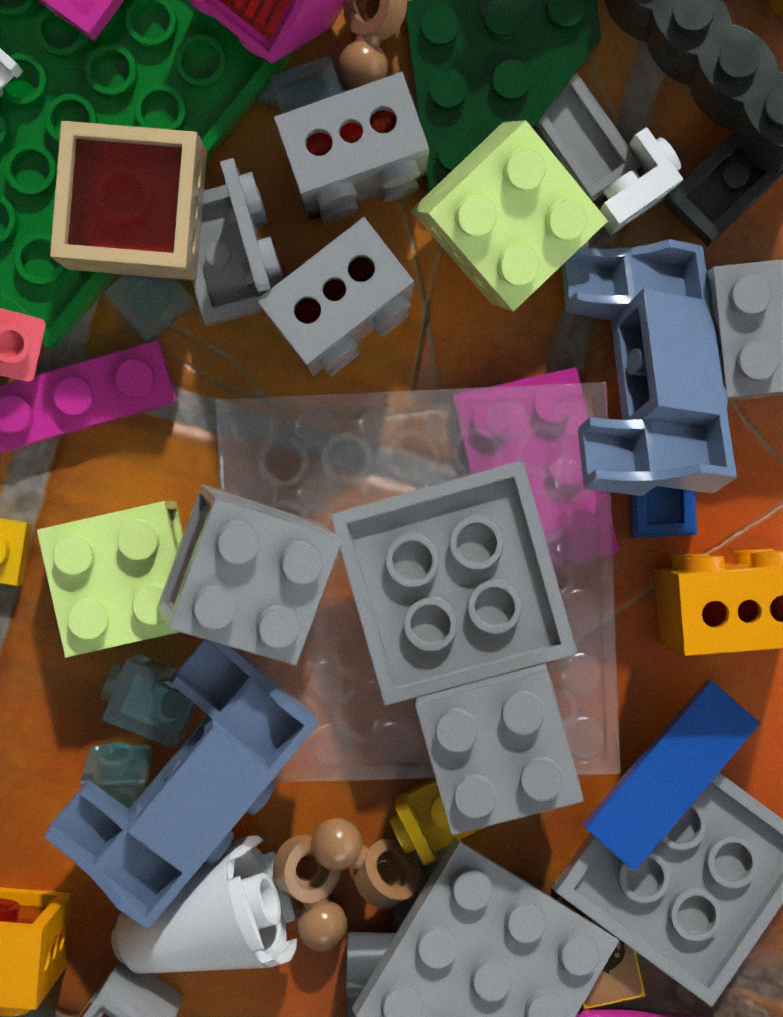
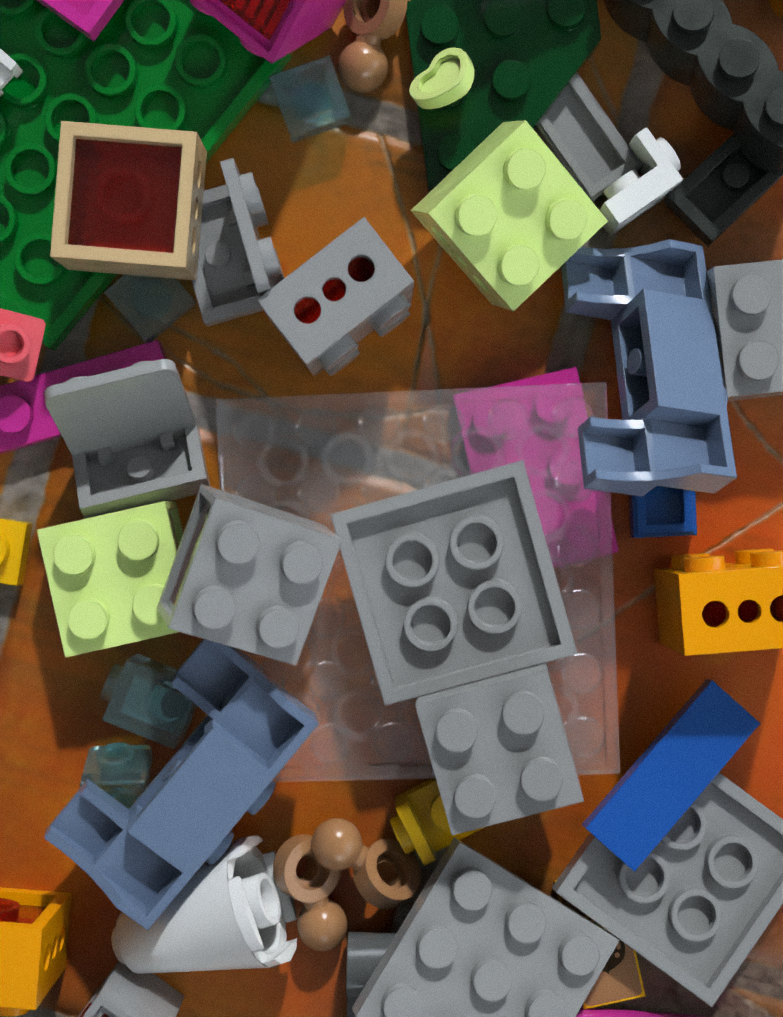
(129, 437): none -> light grey bracket
(355, 148): light grey piece -> none
(444, 81): none -> yellowish green piece

